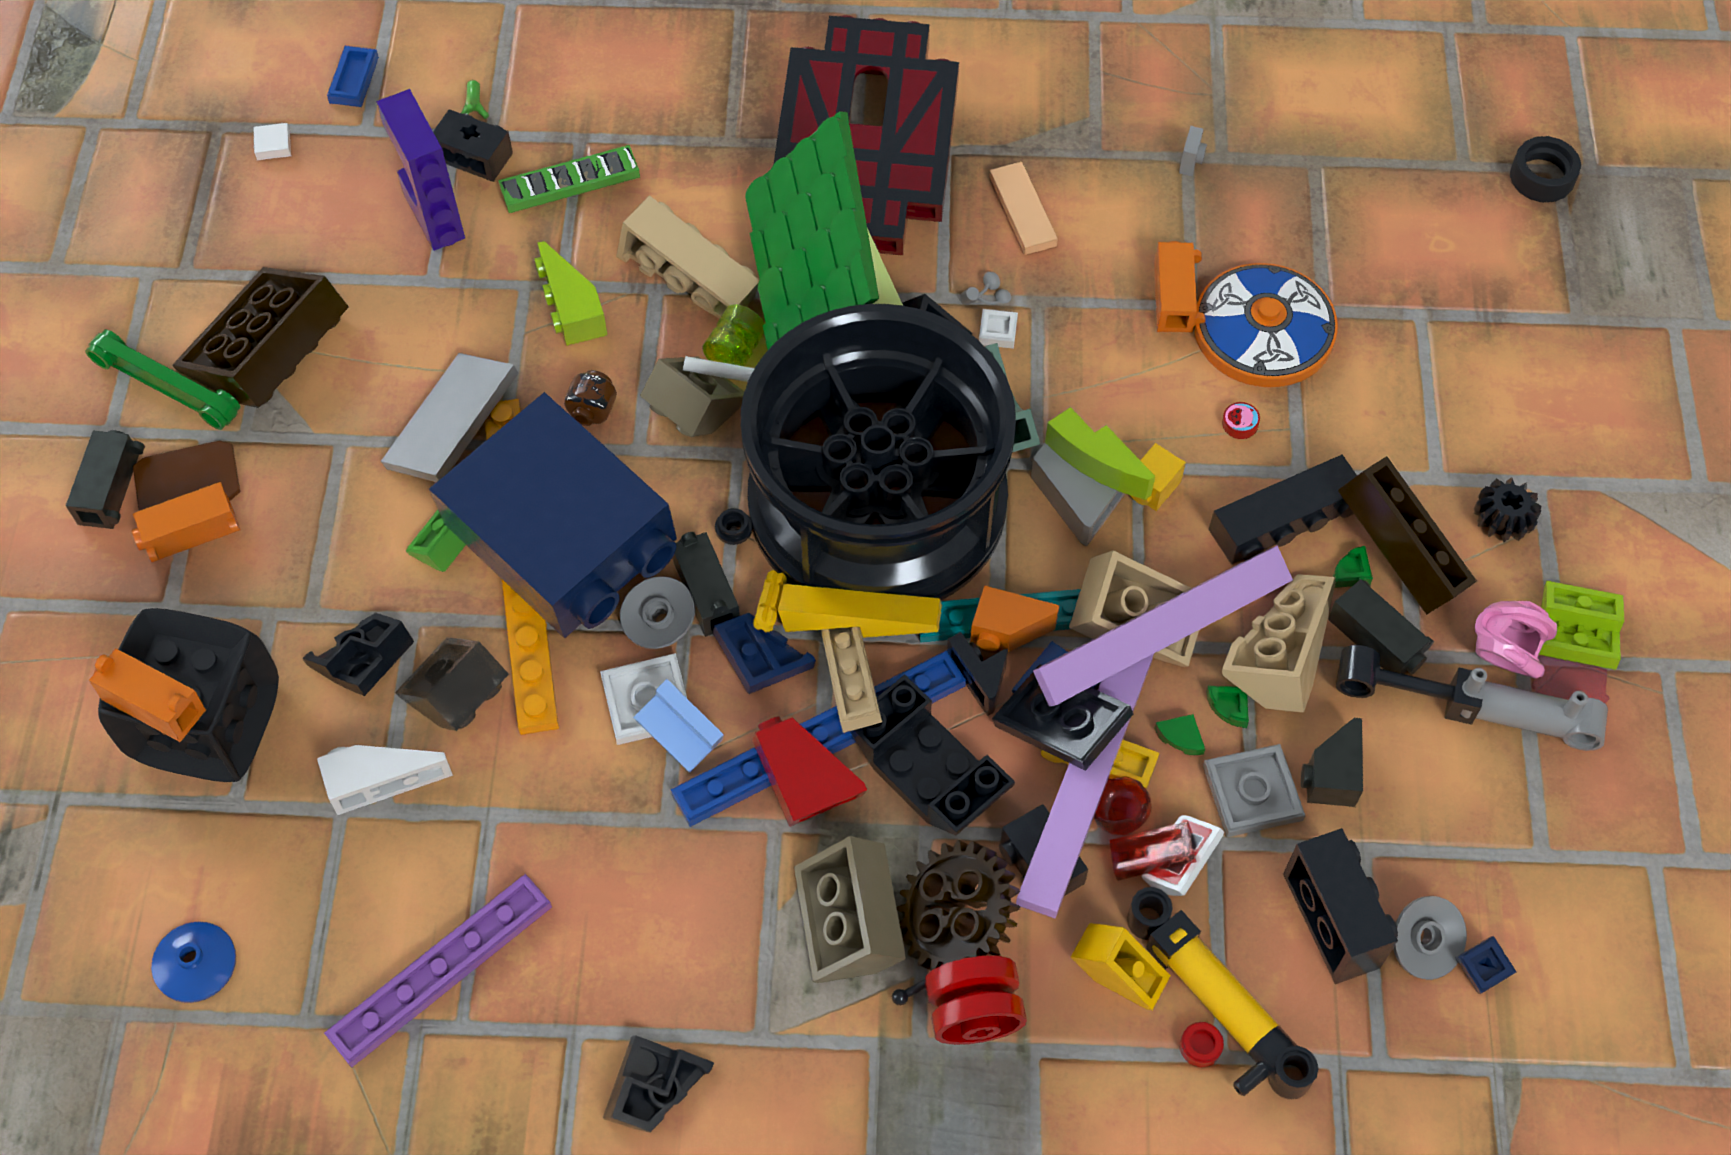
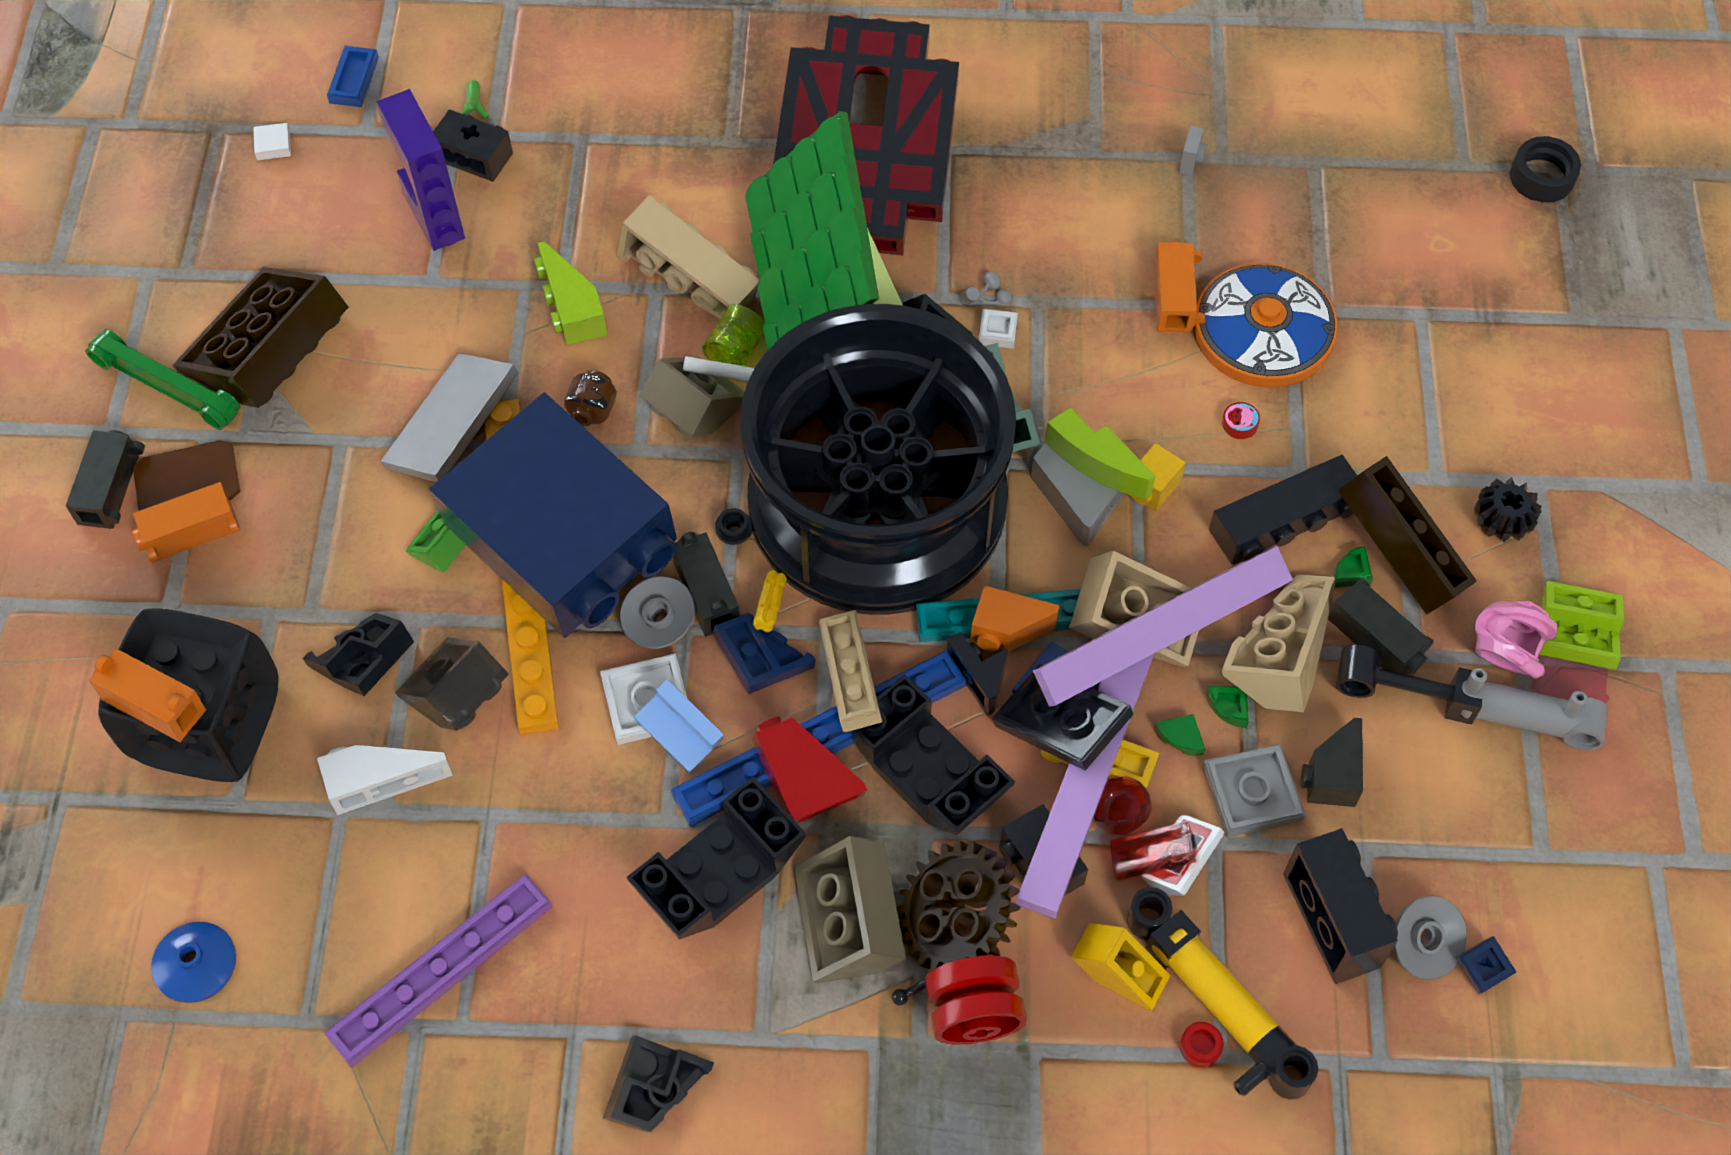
(569, 179): tile -> none
(721, 863): none -> black slope
(875, 613): yellow slope -> none
(1023, 208): light nougat tile -> none

